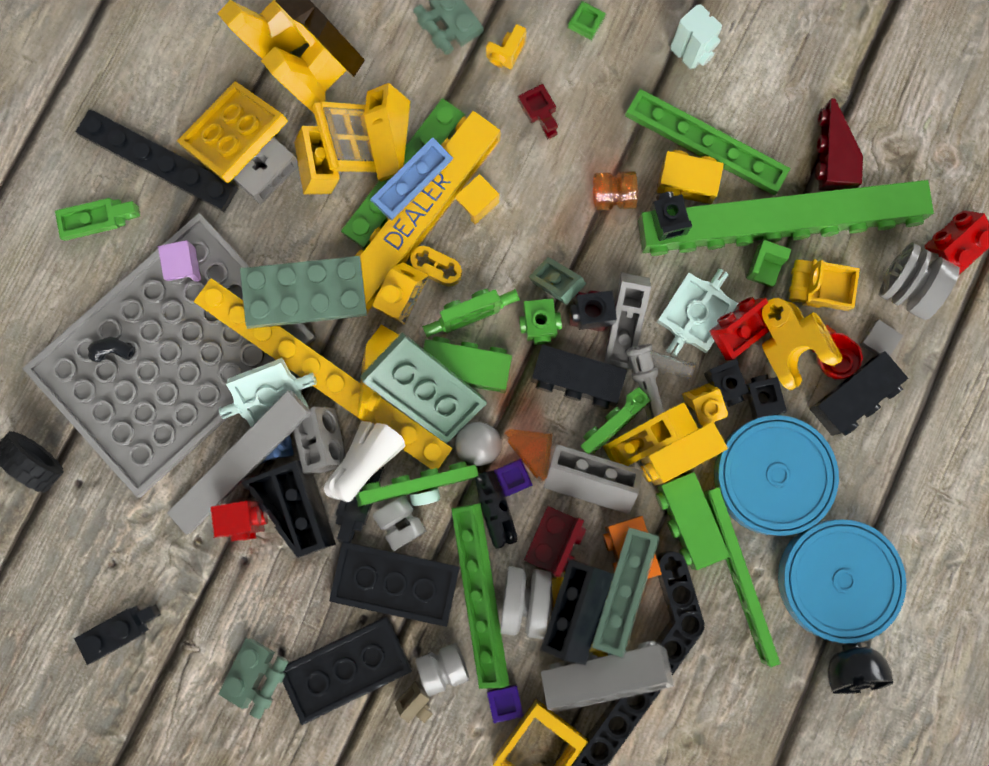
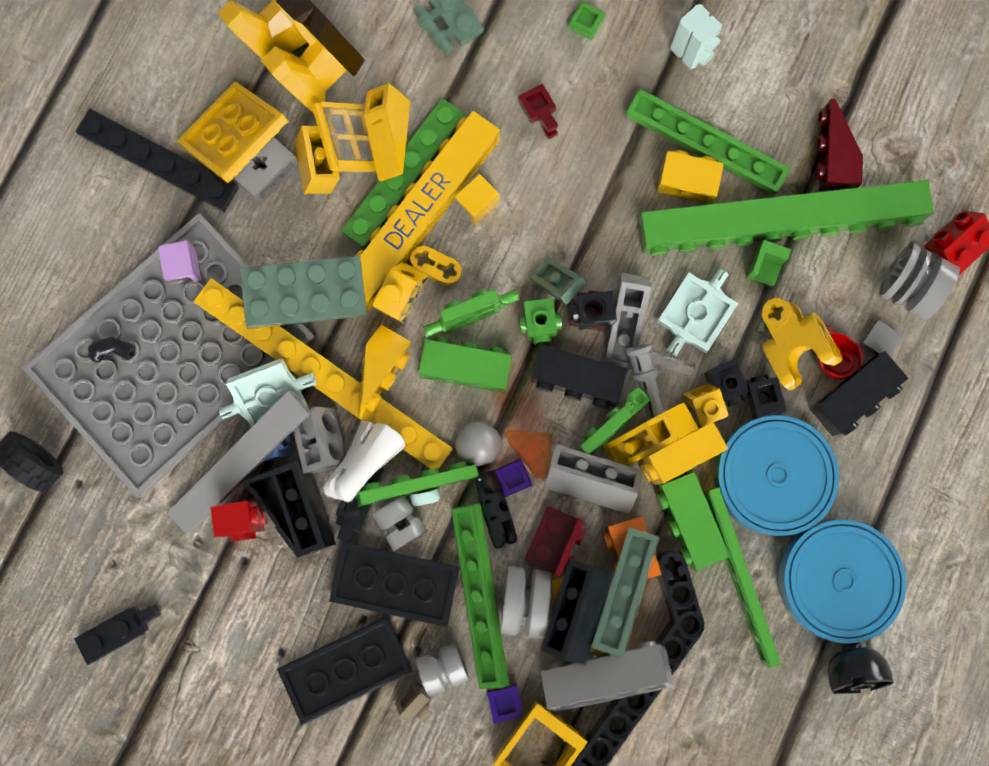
(94, 217): bright green hinge -> none
(246, 674): sand green plate -> none
(411, 179): medium blue plate -> none
(423, 388): sand green plate -> none
(509, 50): yellow bracket -> none
(615, 190): clear orange wheel -> none
(665, 224): black brick -> none
(740, 328): red bracket -> none
(824, 284): yellow piece -> none

